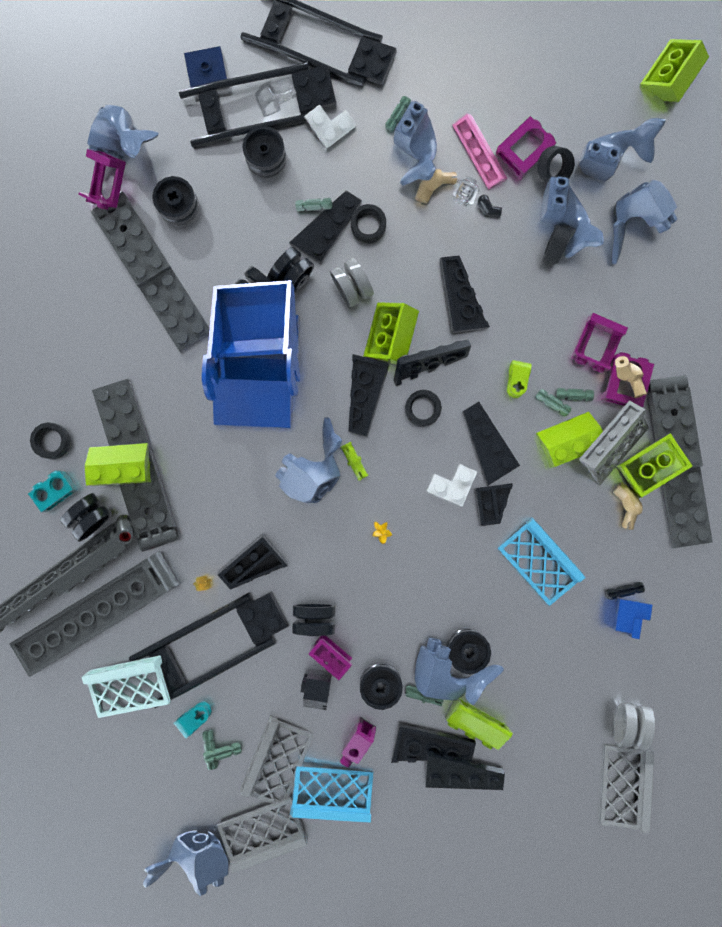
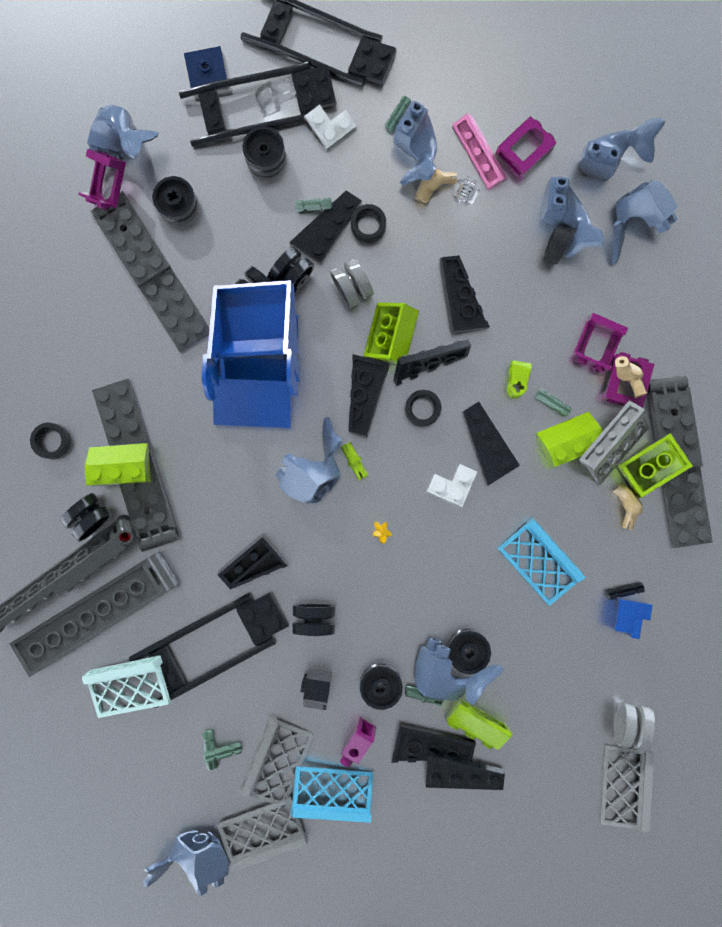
(55, 495): teal brick -> none
(192, 720): teal piece -> none
(202, 583): clear yellow plate -> none
(328, 651): magenta panel -> none
(487, 208): black arm -> none
(492, 502): black wing -> none
(546, 157): black tyre -> none
(575, 394): sand green axle -> none
(675, 69): lime slope -> none

